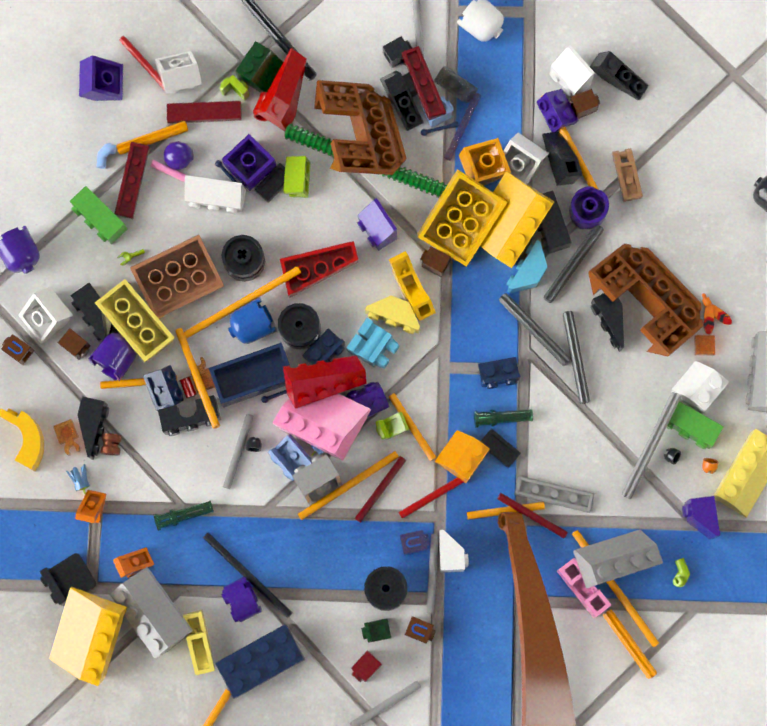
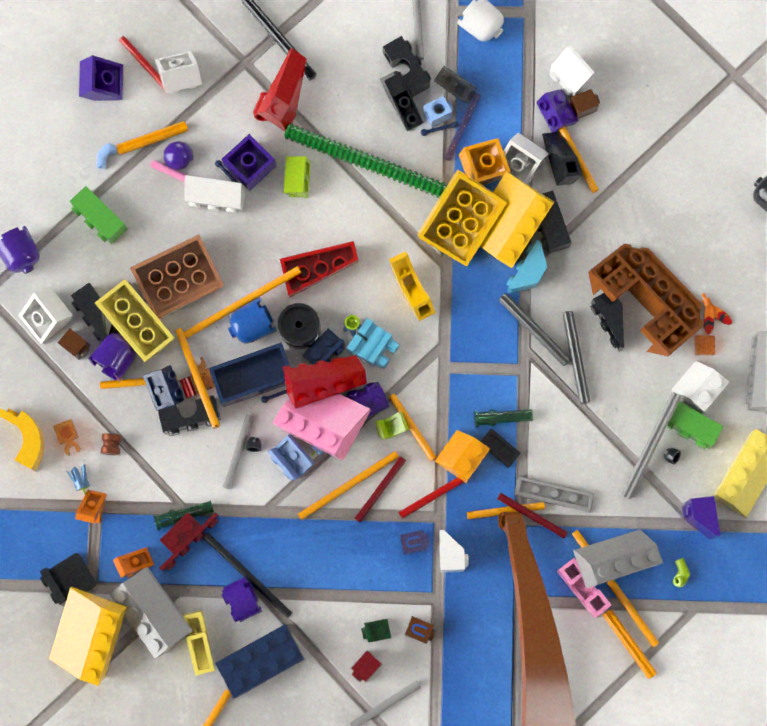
(17, 349): reddish brown brick -> none
(91, 419): black slope -> none
(128, 256): lime hand -> none
(132, 180): dark red tile -> none
(183, 535): none -> dark red bracket
(204, 112): dark red tile -> none
(233, 254): black wheel -> none
(239, 87): lime bracket -> none
(259, 67): dark green slope -> none
(271, 183): black tile -> none
(317, 478): light grey brick -> none
(352, 323): none -> lime piece
(377, 136): dark orange slope -> none
(377, 225): slope -> none
(385, 600): black wheel -> none
(395, 313): light yellow slope -> none
(423, 83): dark red tile -> none
(432, 573): light grey bar -> none
(435, 261): reddish brown brick -> none
(499, 372): dark blue bracket -> none
(573, 263): dark grey axle -> none
(593, 199): dark purple brick -> none
(618, 74): black slope -> none
(627, 175): medium nougat plate -> none
(709, 465): orange hinge -> none

